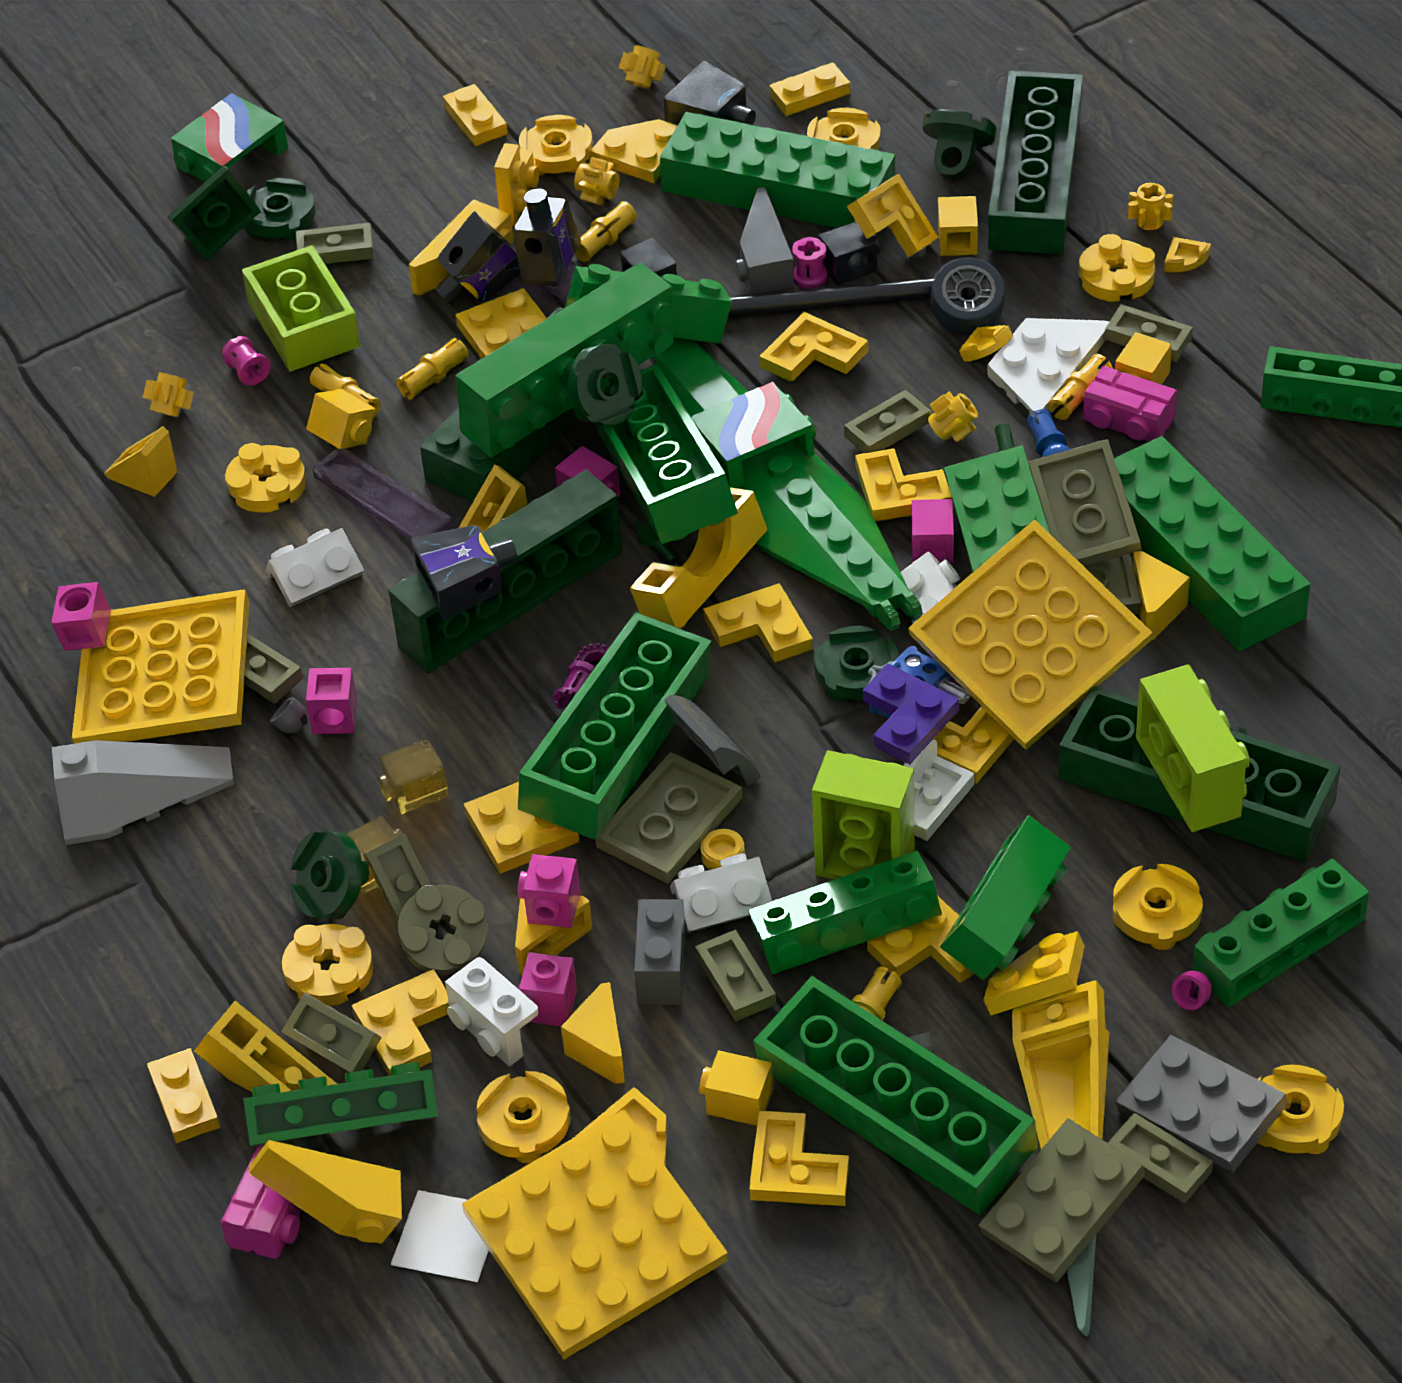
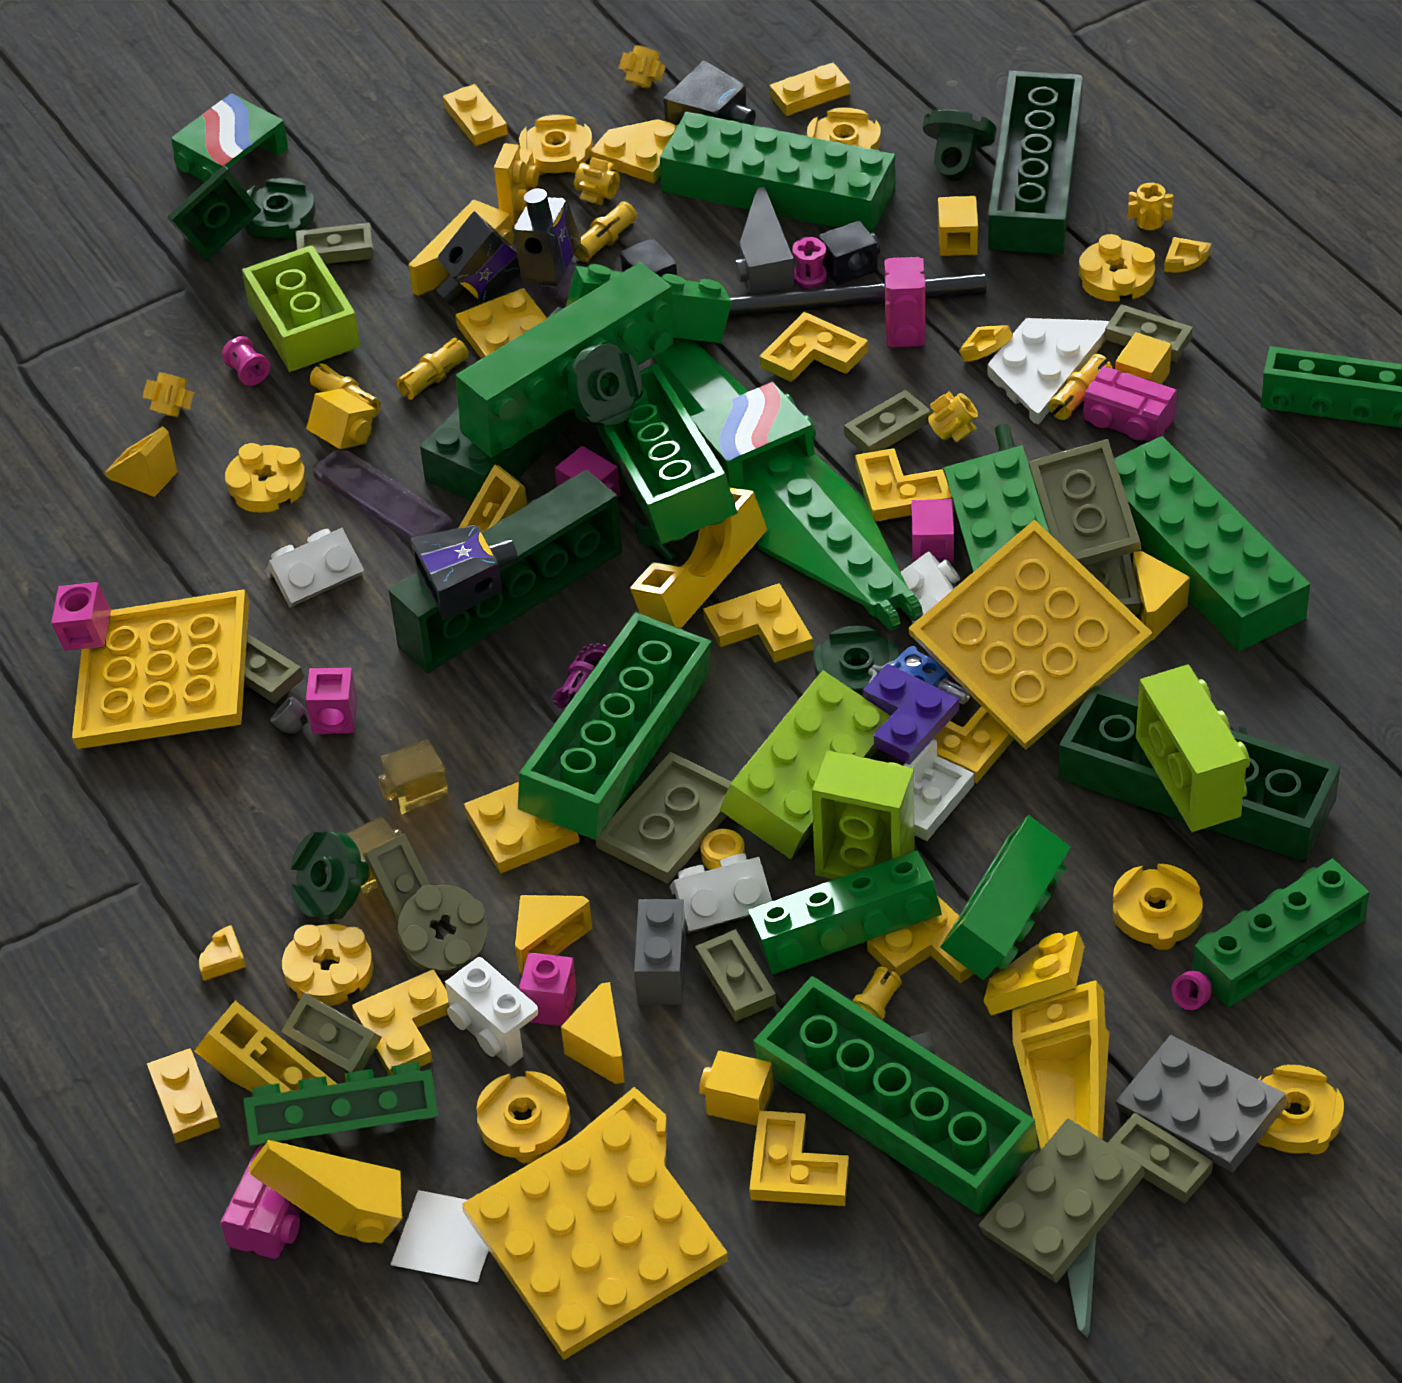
(119, 782): light grey wedge -> none
(221, 955): none -> yellow tile
(550, 890): dark pink brick -> none
(711, 739): dark grey slope -> none
(776, 784): none -> lime brick
(894, 207): yellow plate -> none
(904, 301): none -> dark pink brick
(976, 280): wheel -> none
(1047, 437): blue pin -> none

